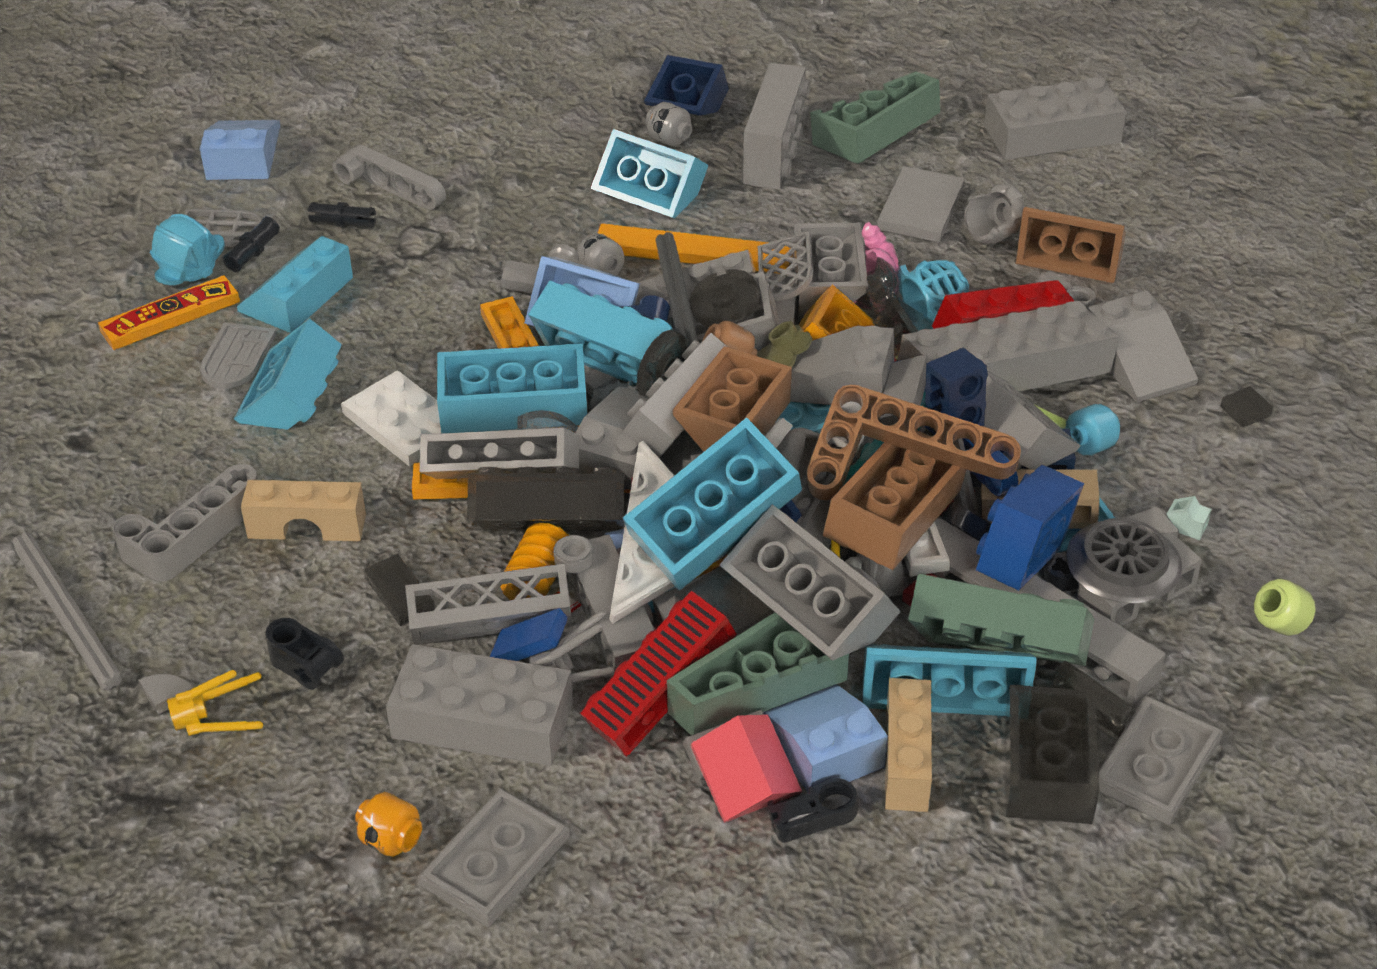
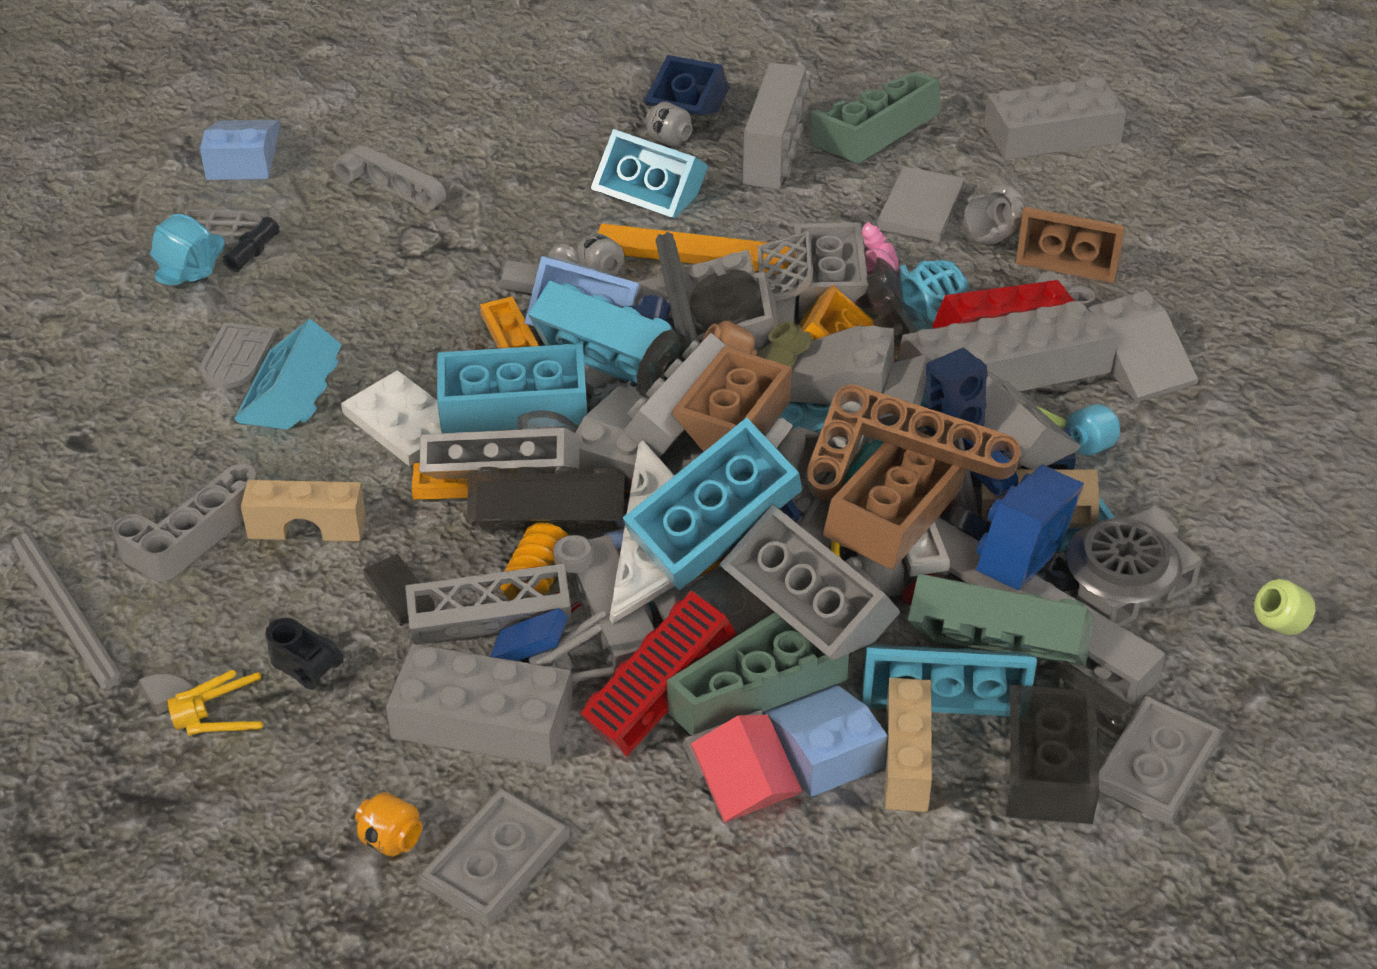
(168, 312): tile -> none
(300, 285): medium azure slope -> none
(342, 215): black pin -> none
(807, 815): black piece -> none
(1189, 516): light aqua piece -> none
(1246, 406): clear smoke tile -> none

